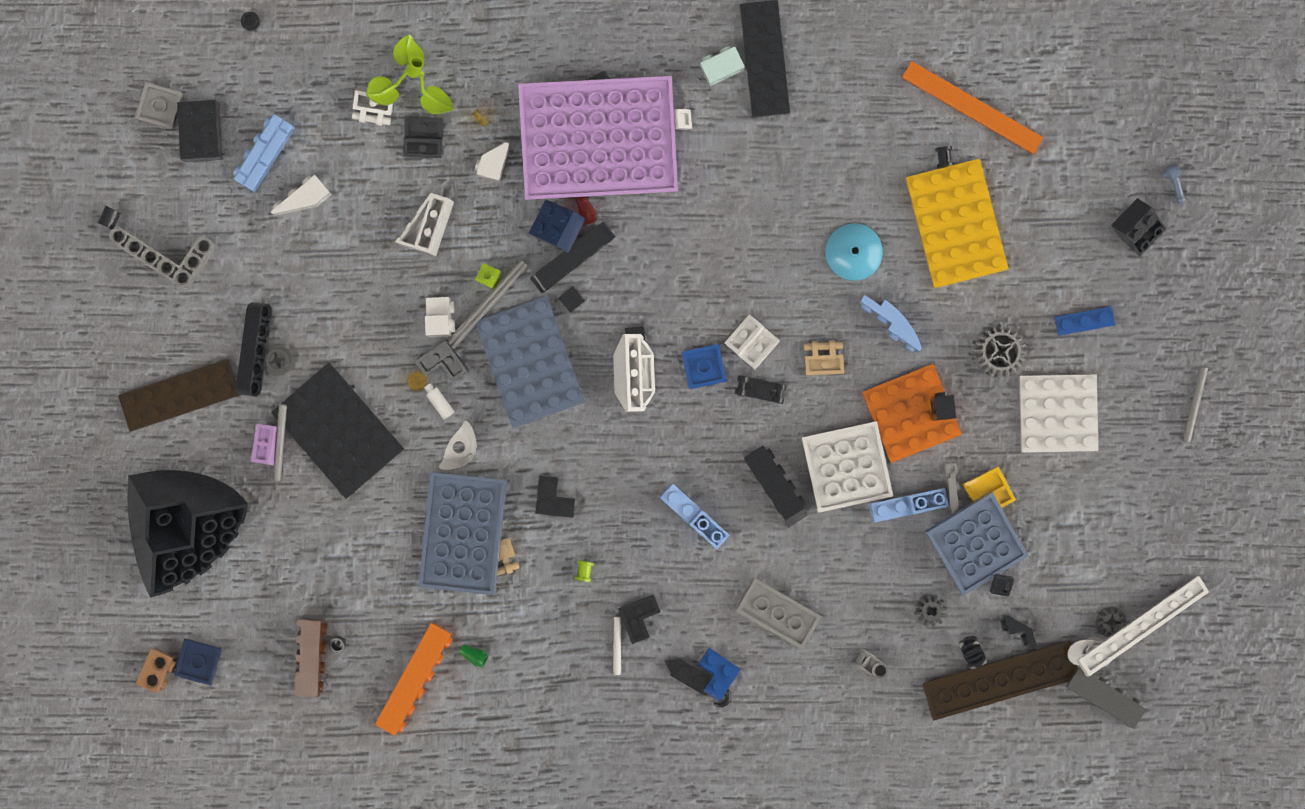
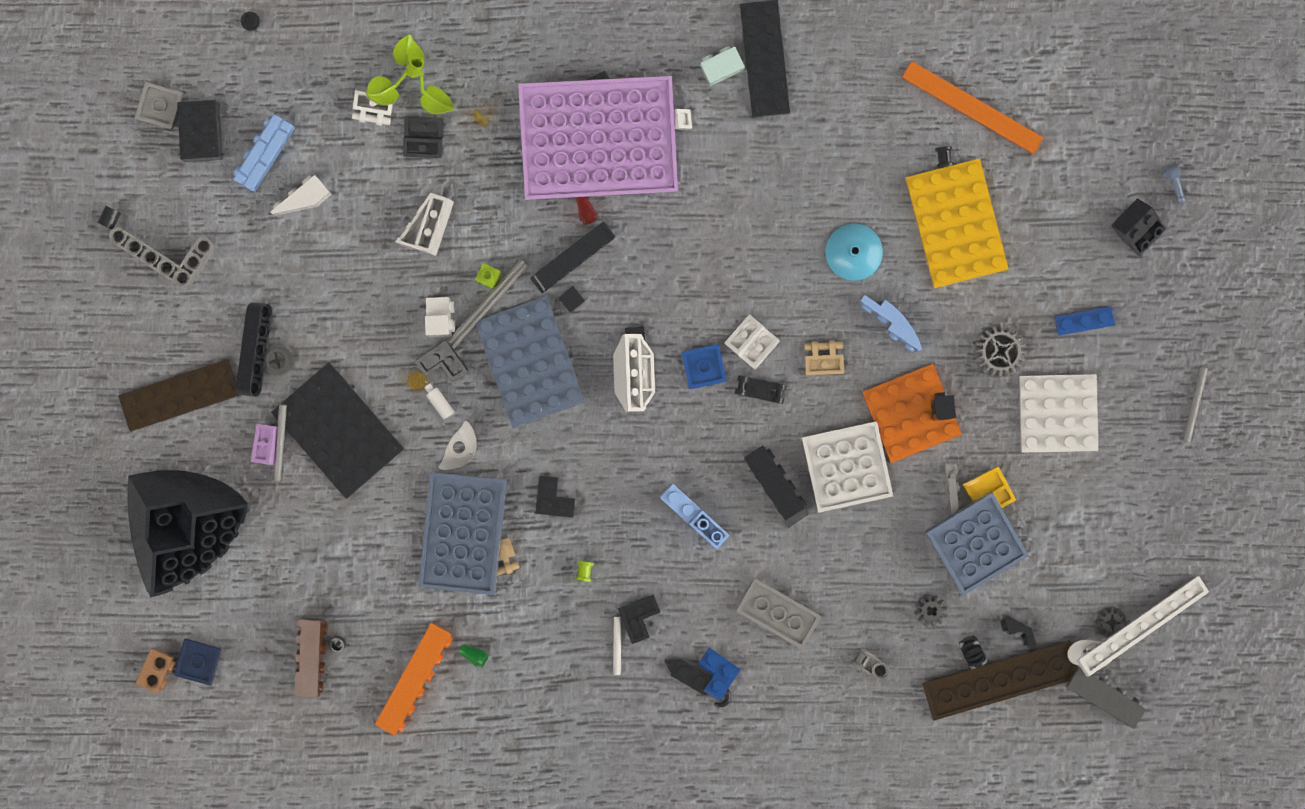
(493, 163): white slope -> none
(556, 226): dark blue brick -> none
(908, 505): light blue slope -> none
(1001, 585): black tile -> none

